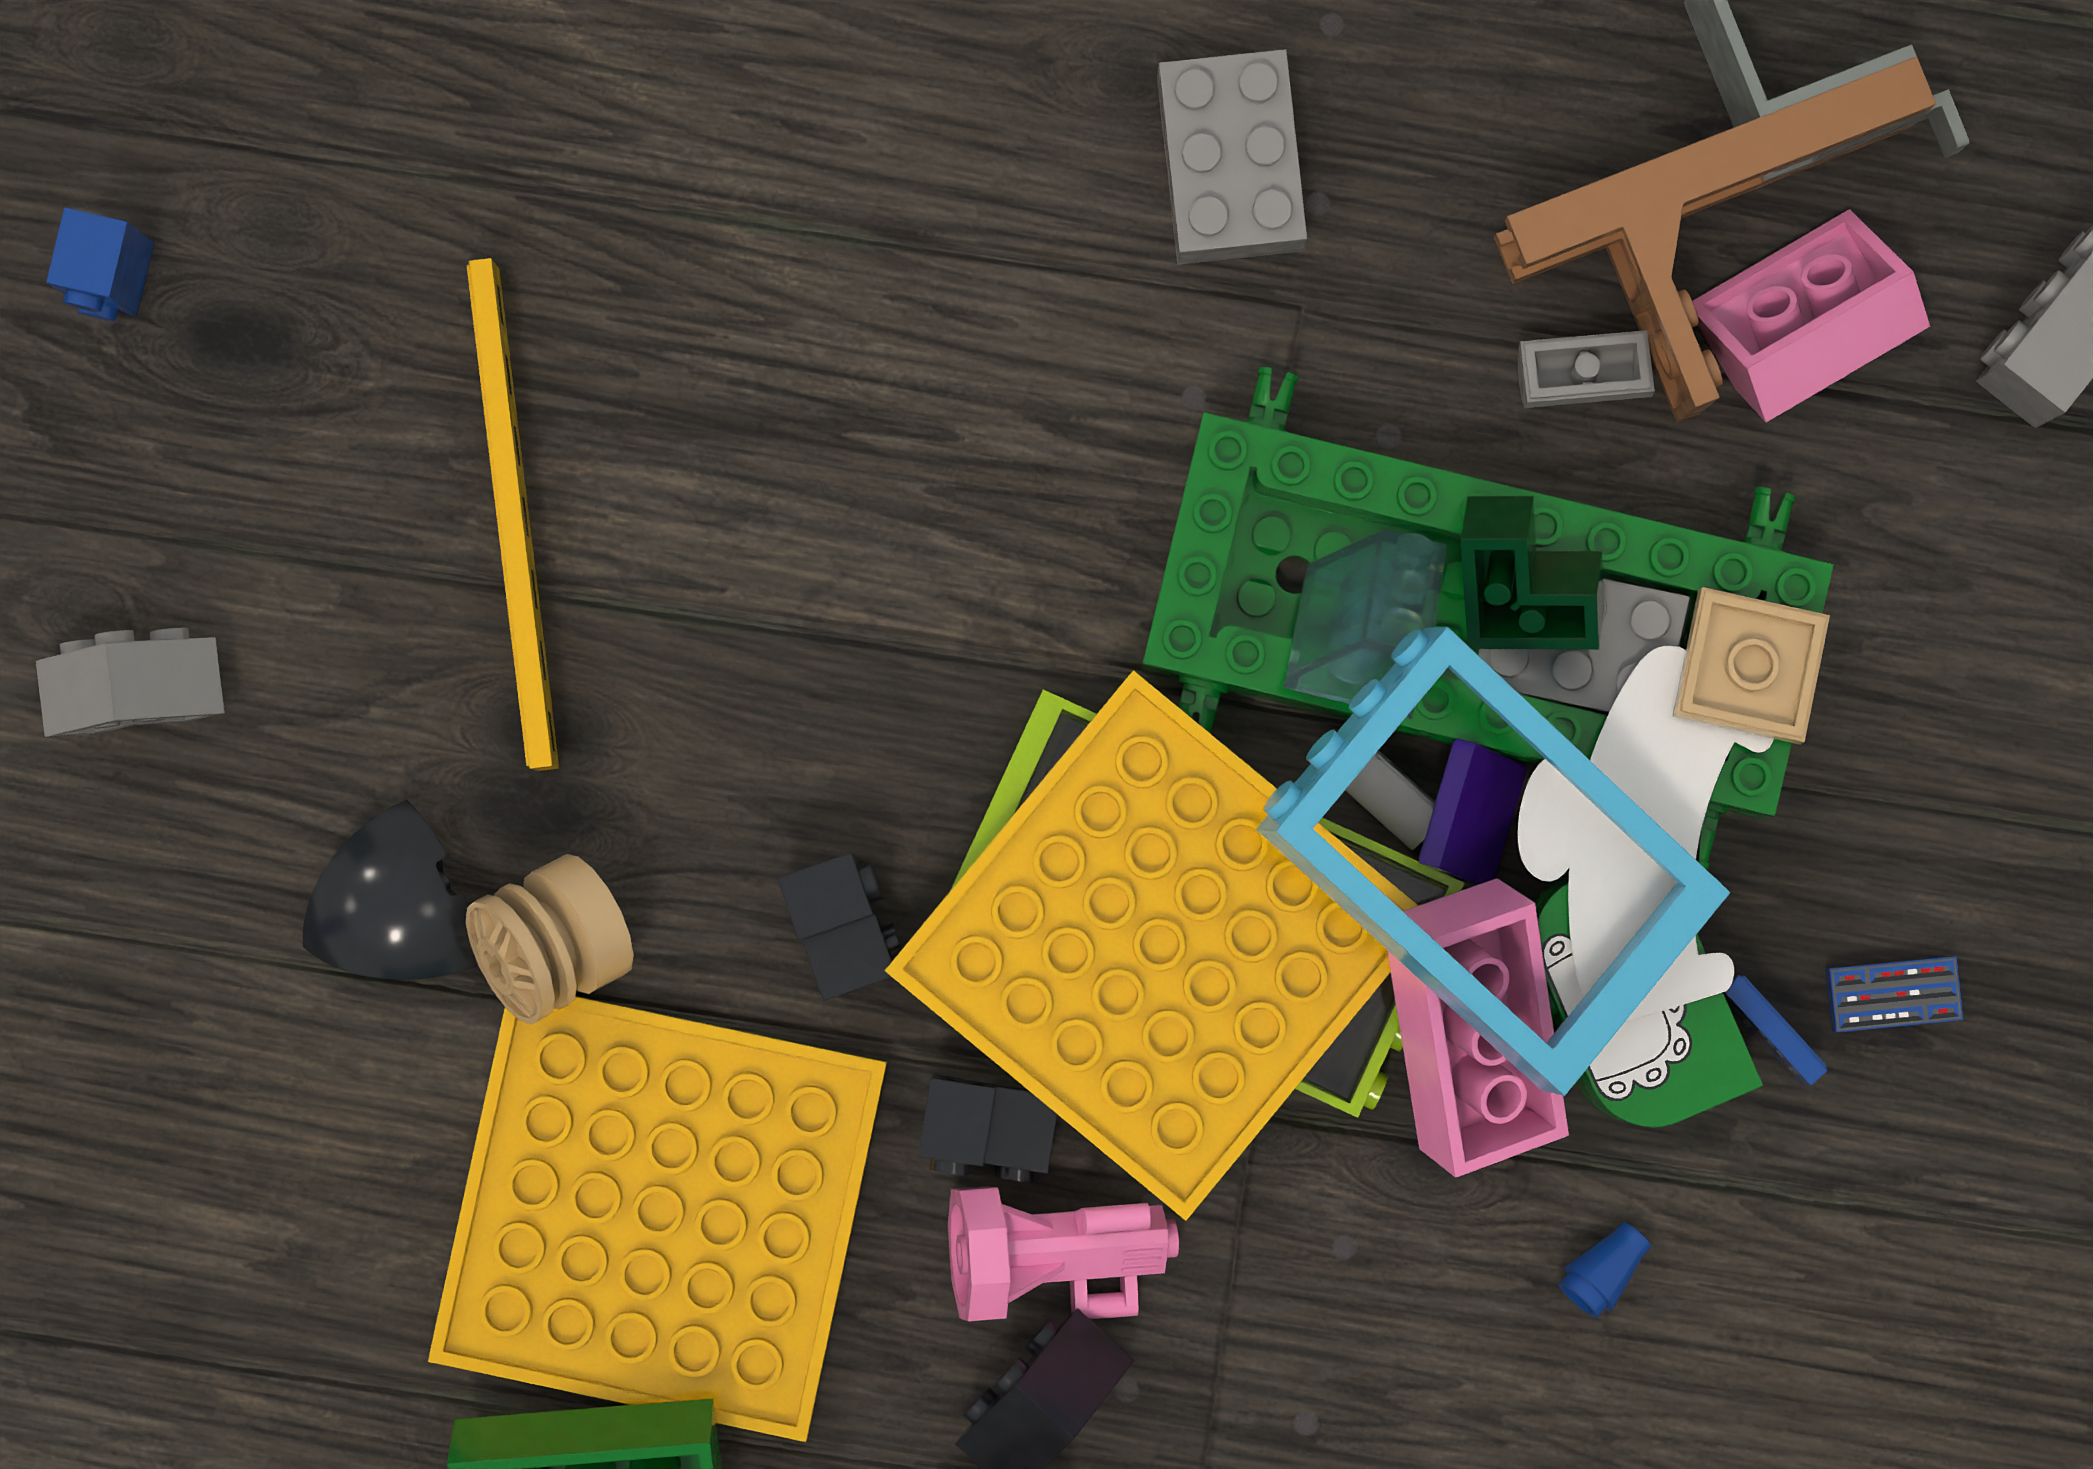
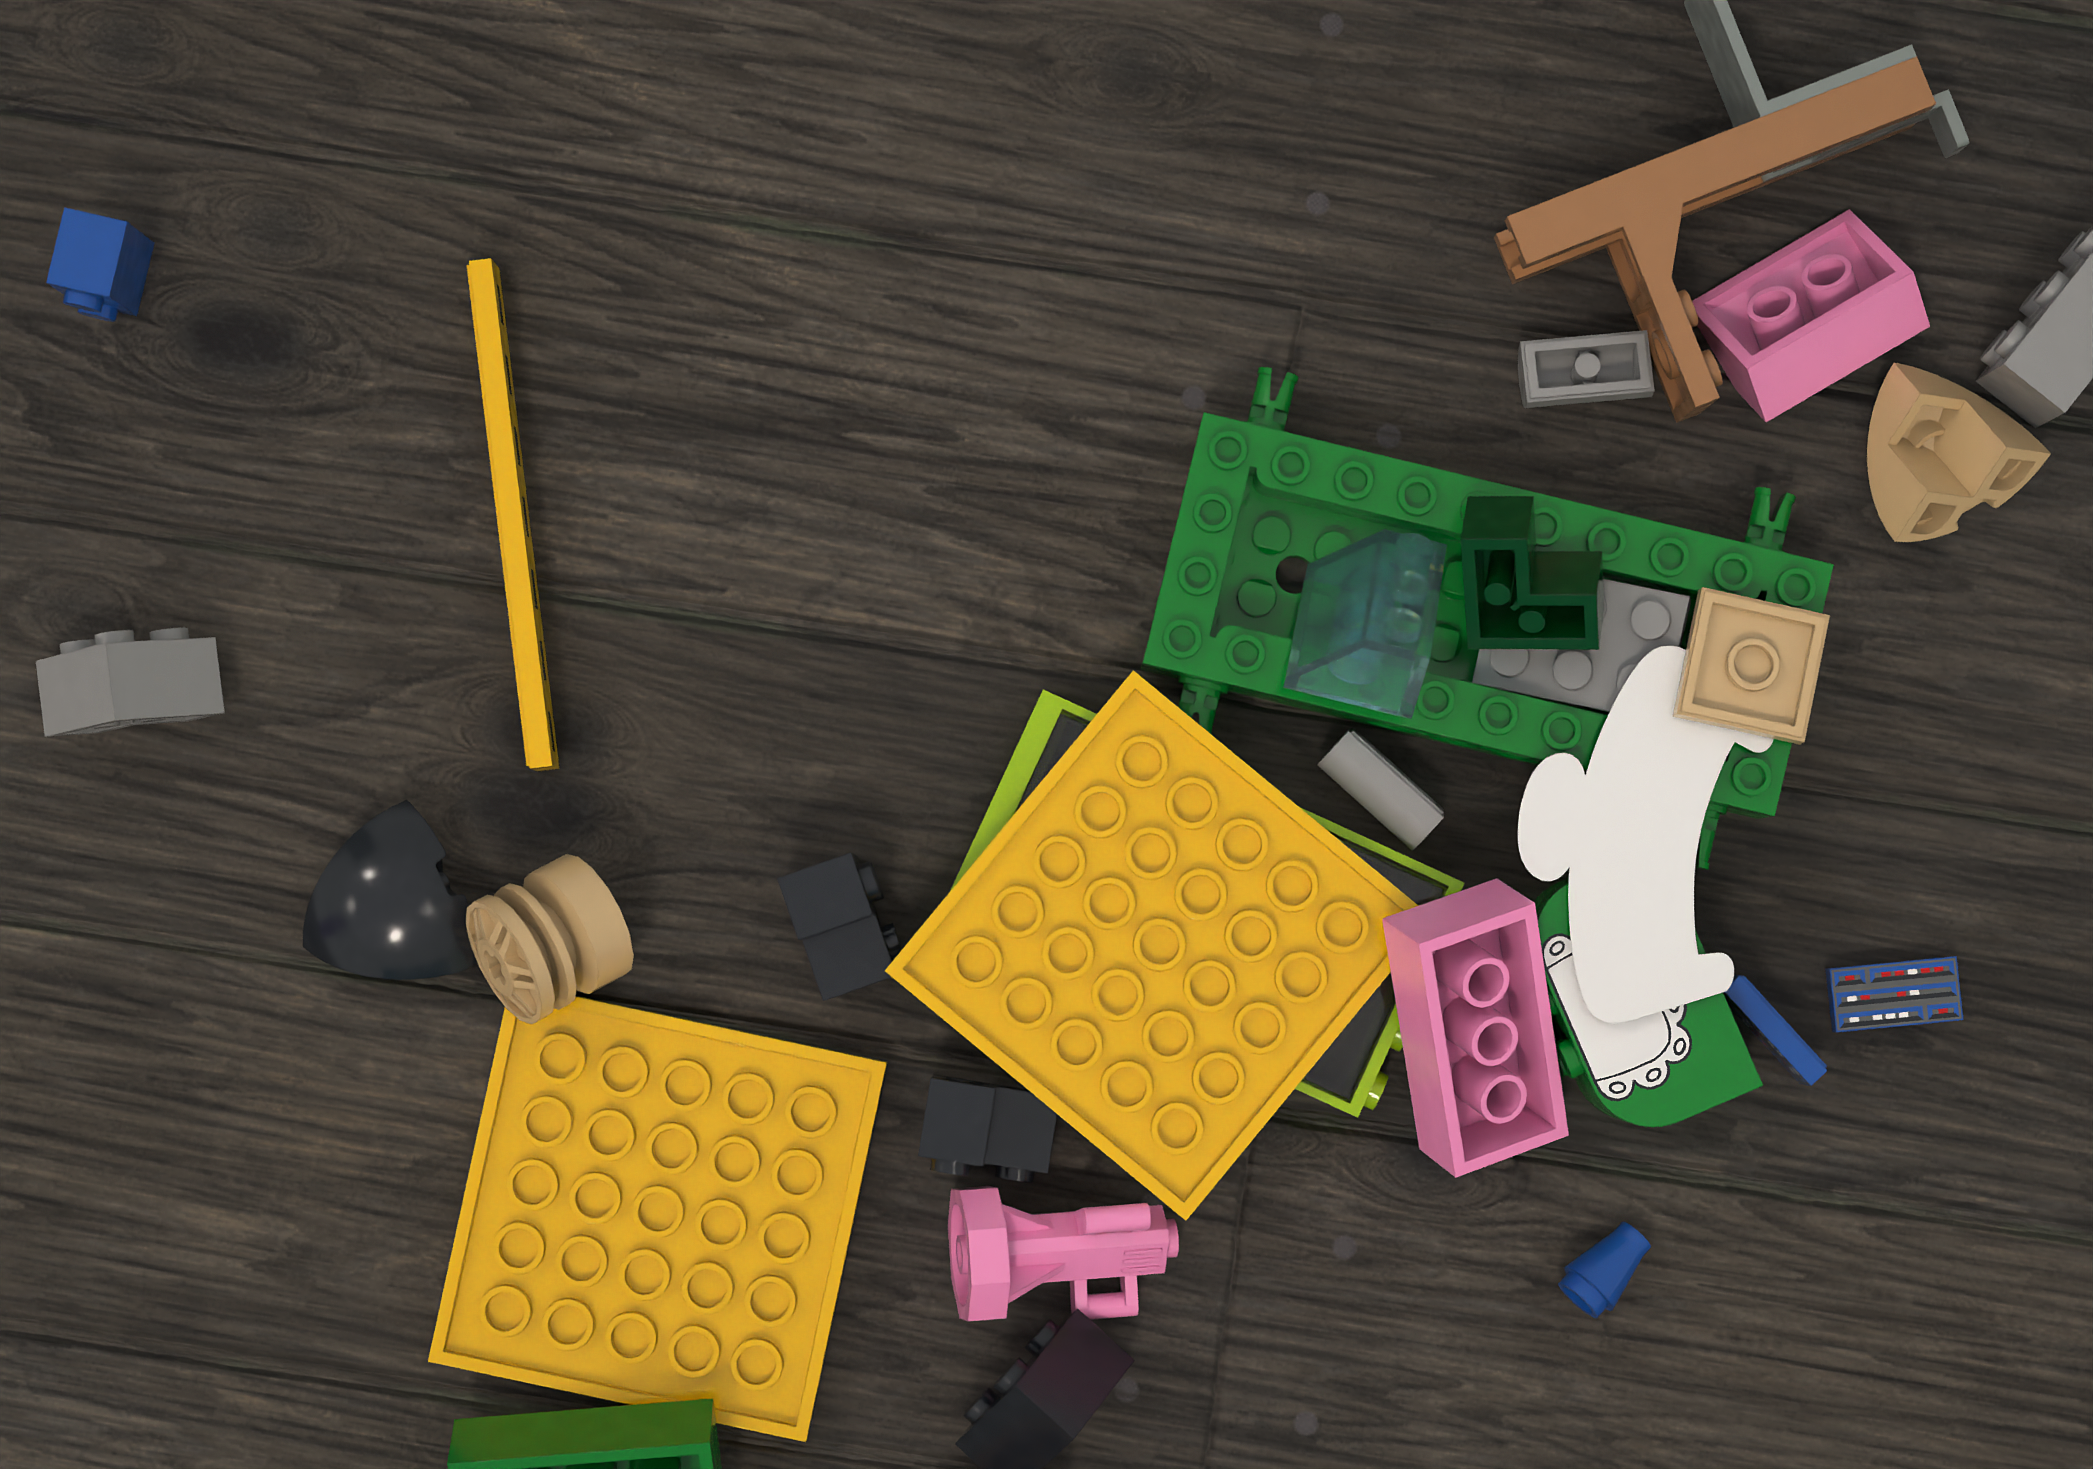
(1231, 157): light grey brick -> none
(1343, 754): medium azure window -> none
(1472, 813): dark purple tile -> none
(1941, 454): none -> tan brick

